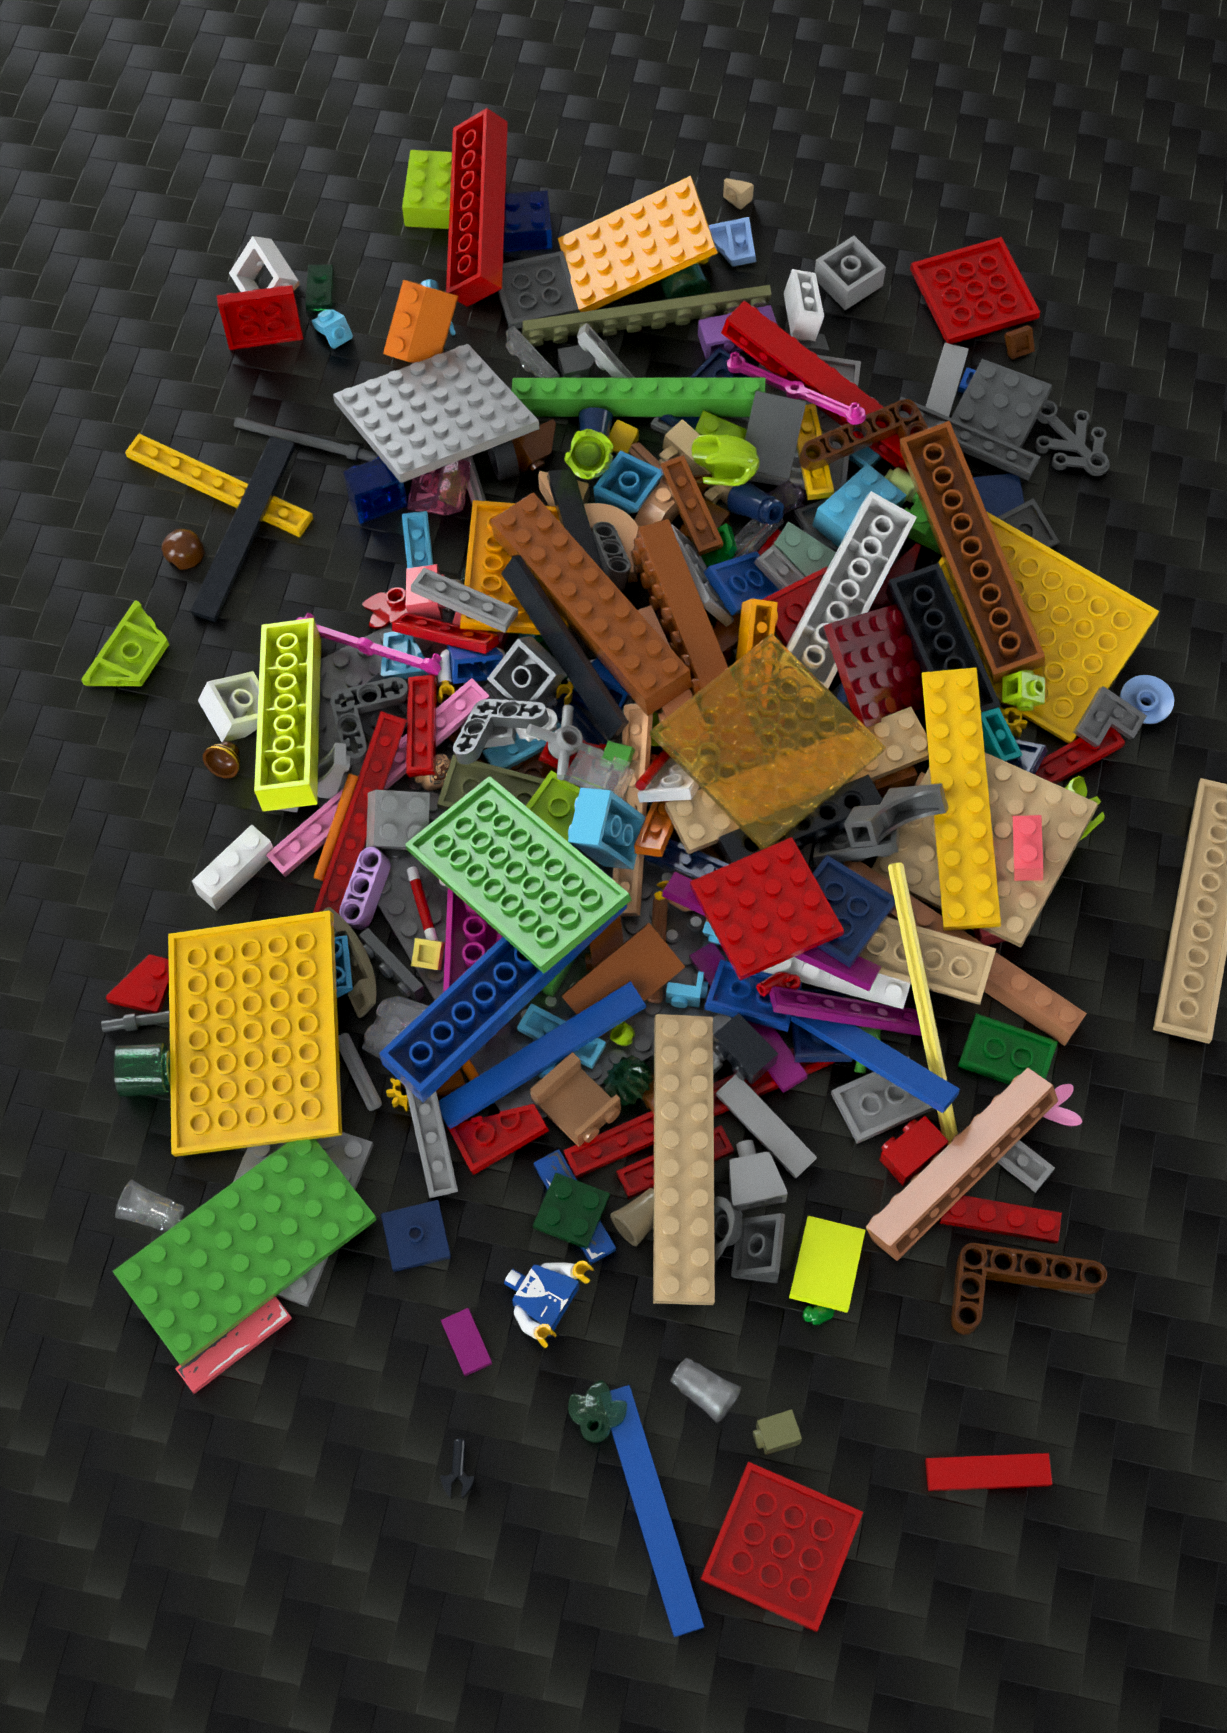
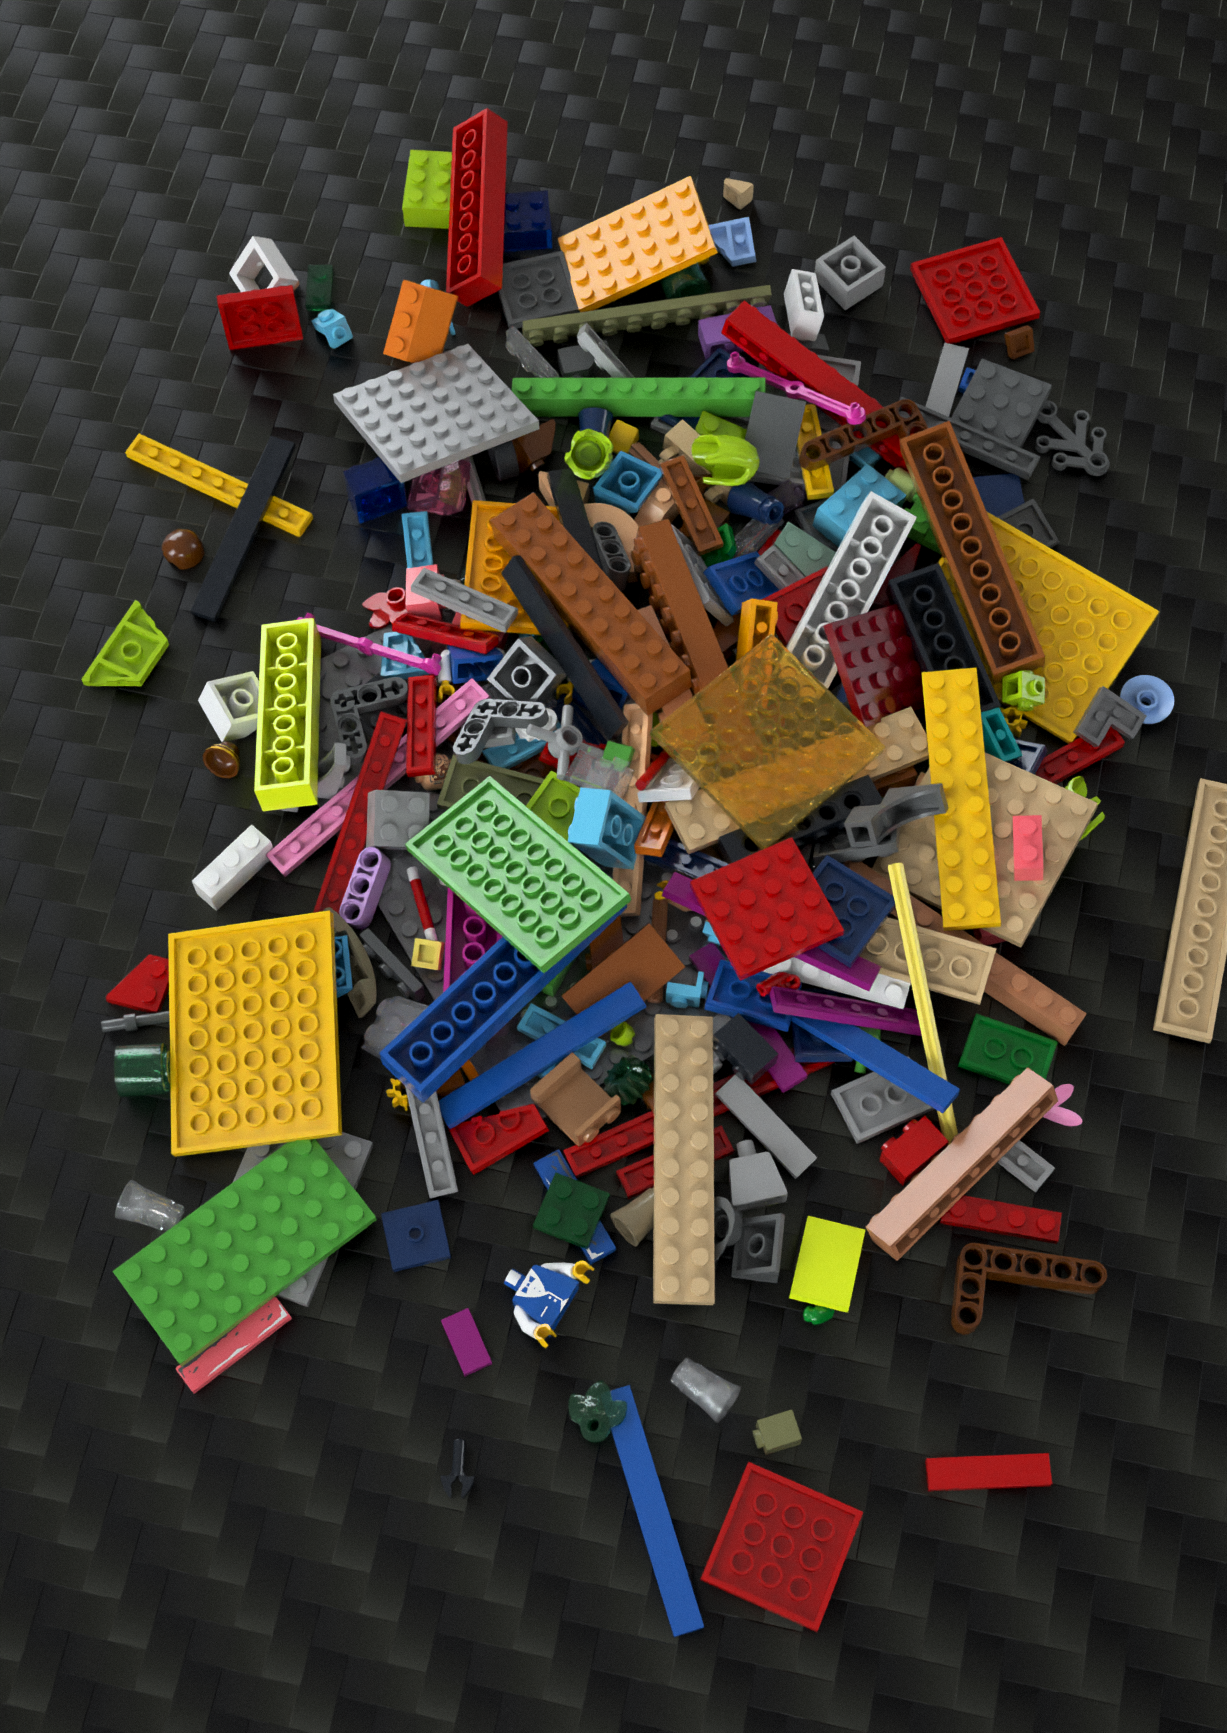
(335, 827): orange bar -> none
(352, 451): dark grey bar -> none
(358, 1072): light grey axle -> none

